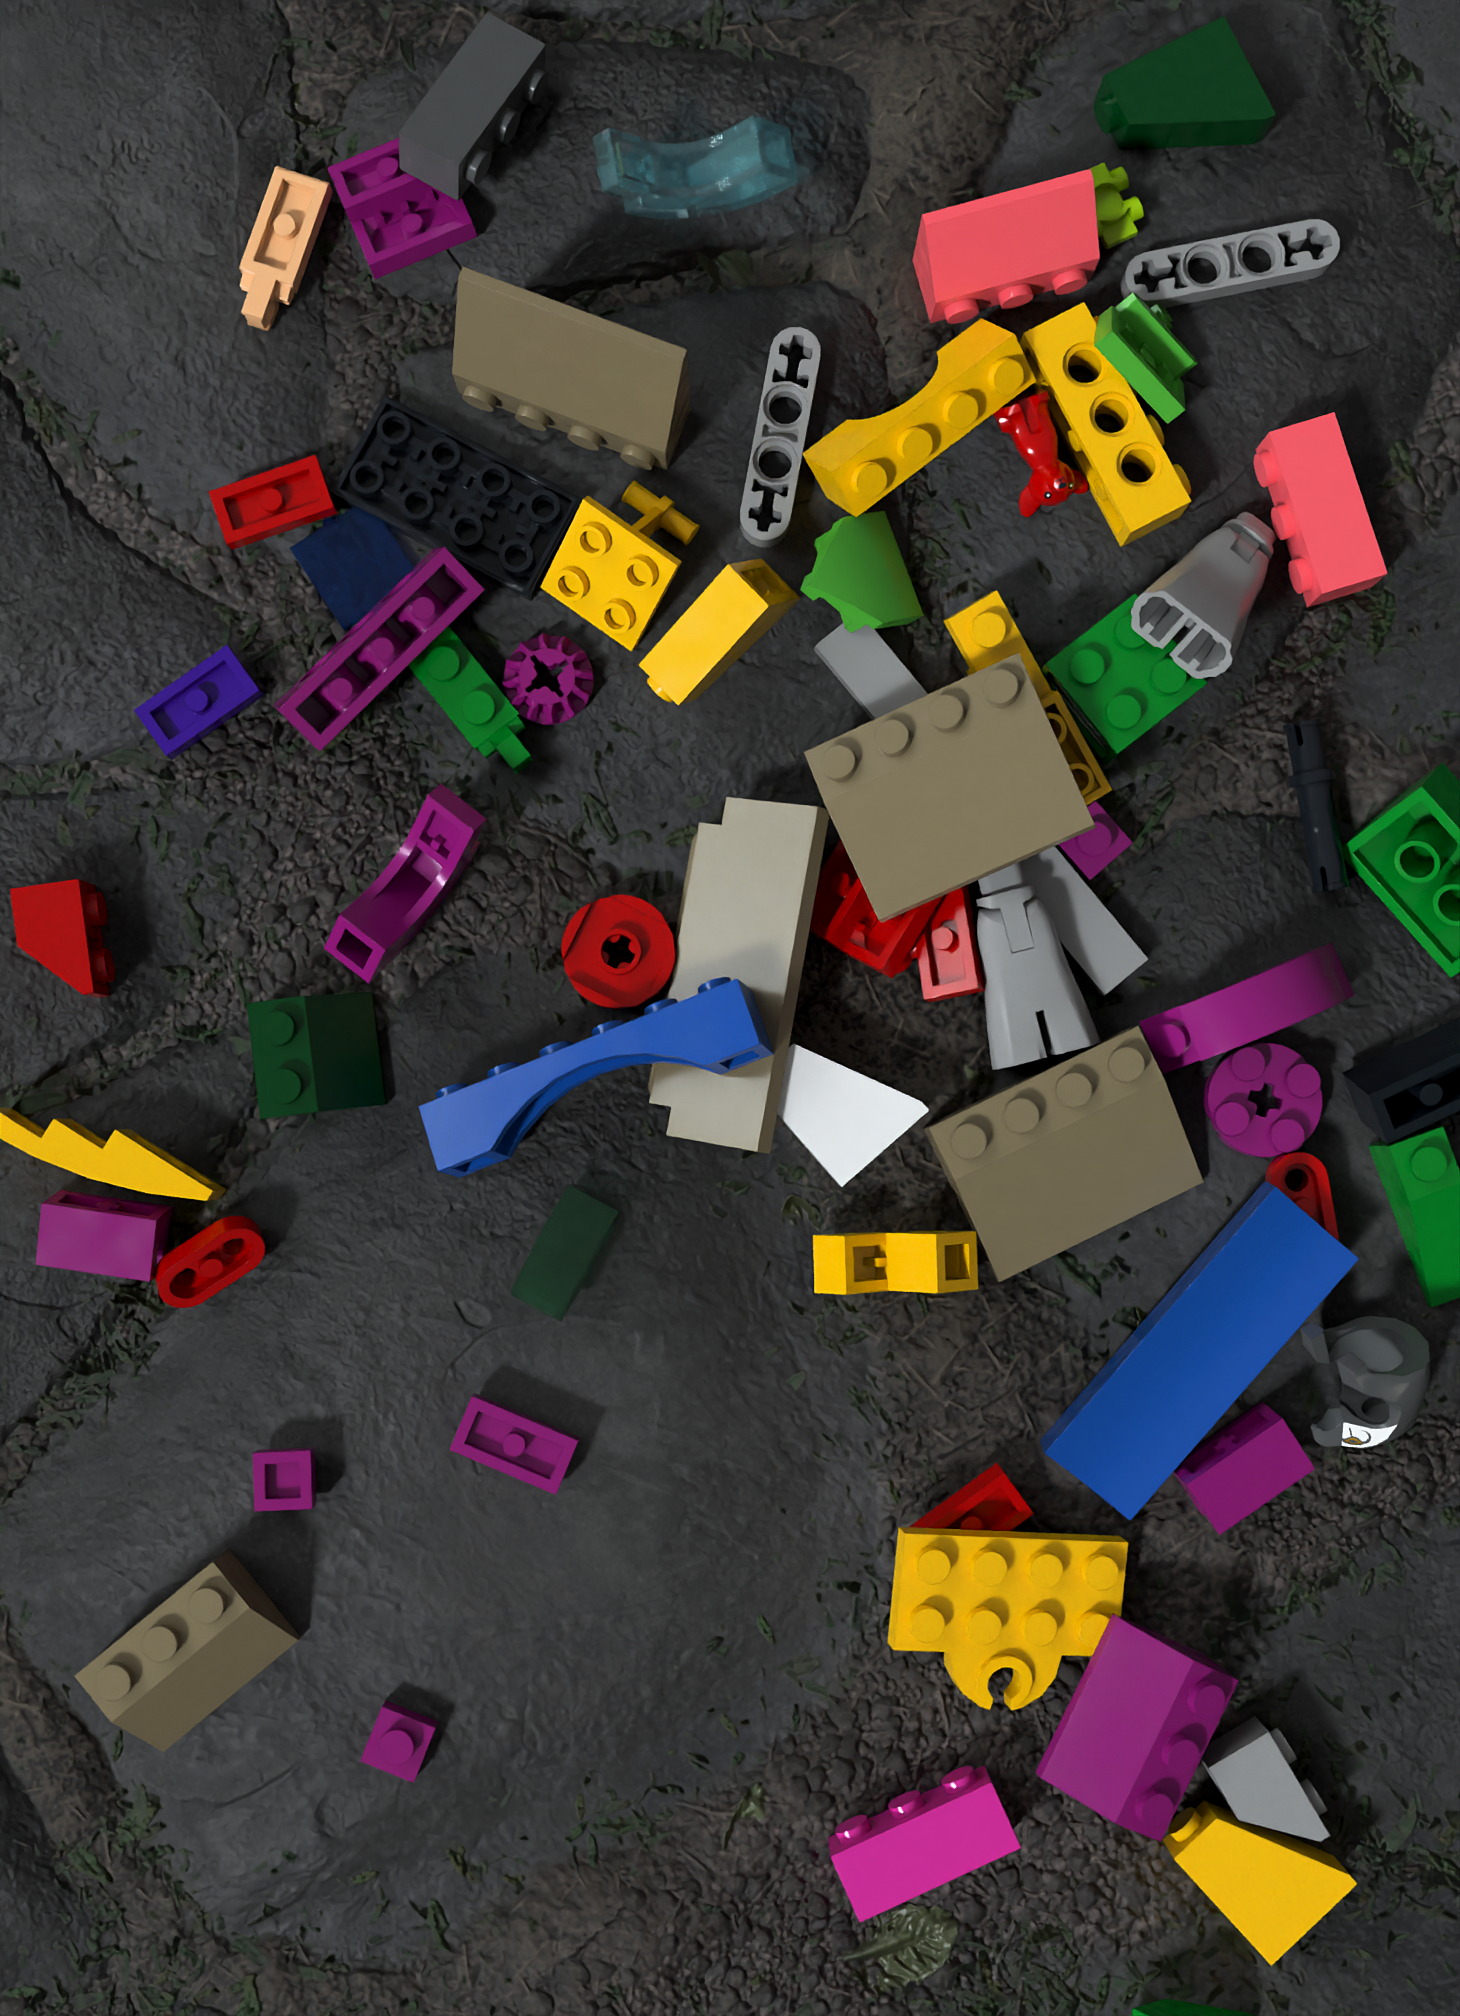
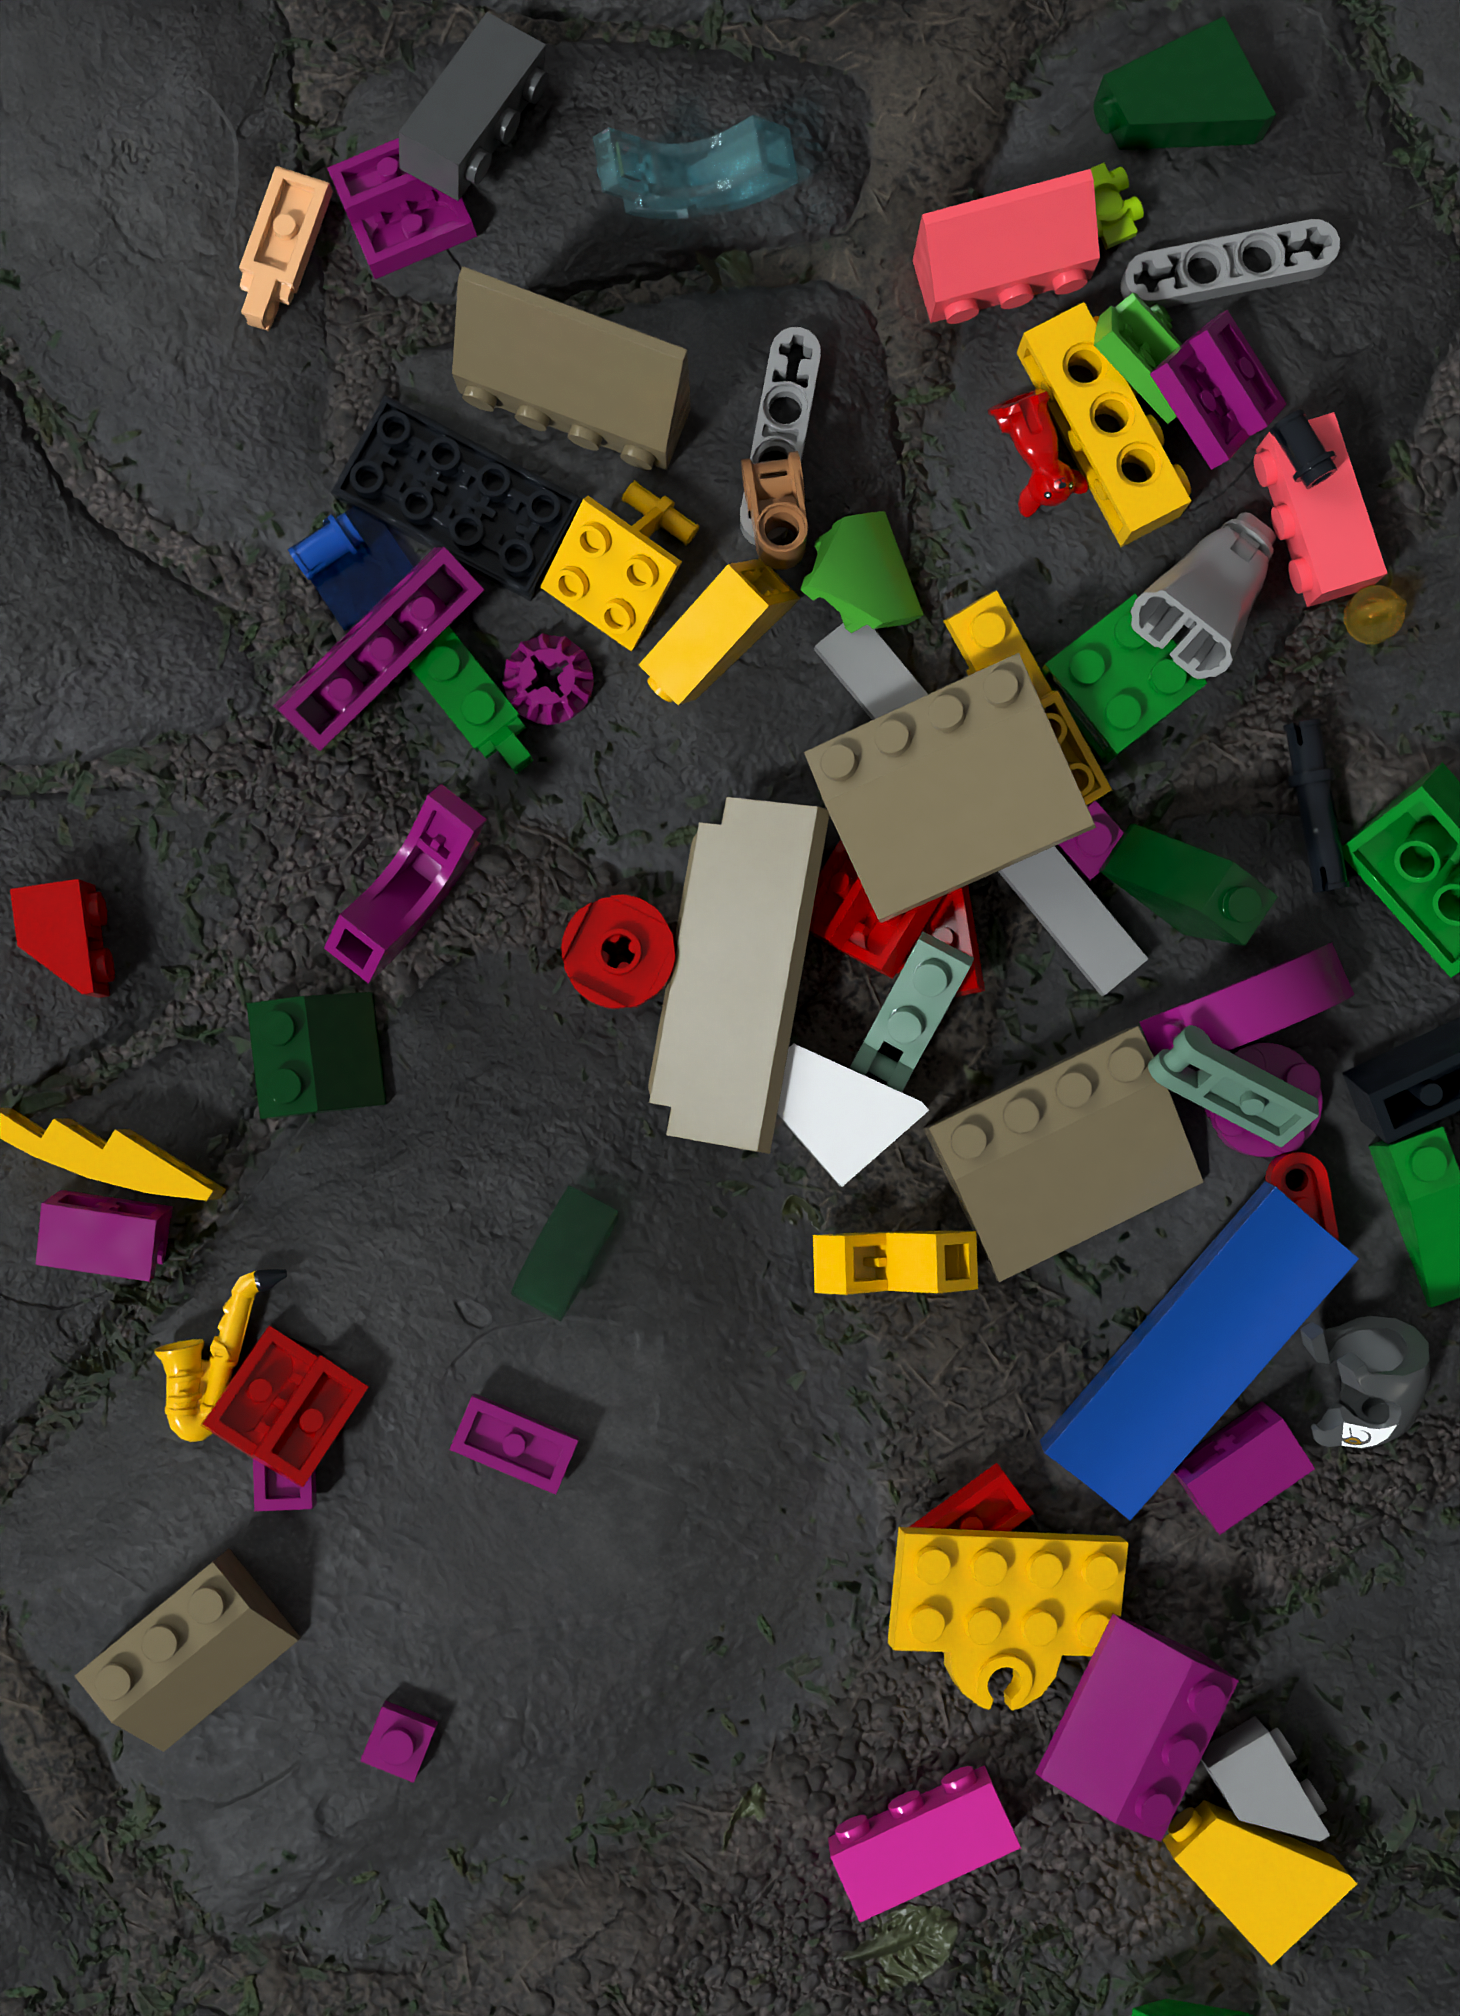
(197, 1383): none -> yellow piece
(198, 702): dark purple plate -> none
(211, 1260): red plate -> none
(272, 502): red plate -> none
(284, 1406): none -> red slope
(326, 545): none -> blue pin
(488, 1119): blue arch -> none
(776, 500): none -> medium nougat piece
(876, 454): yellow arch -> none
(913, 1010): none -> sand green plate
(1026, 976): light grey piece -> none
(1188, 886): none -> dark green slope
(1218, 389): none -> magenta slope
(1233, 1087): none -> sand green plate
(1304, 449): none -> black pin
(1374, 614): none -> clear yellow tile

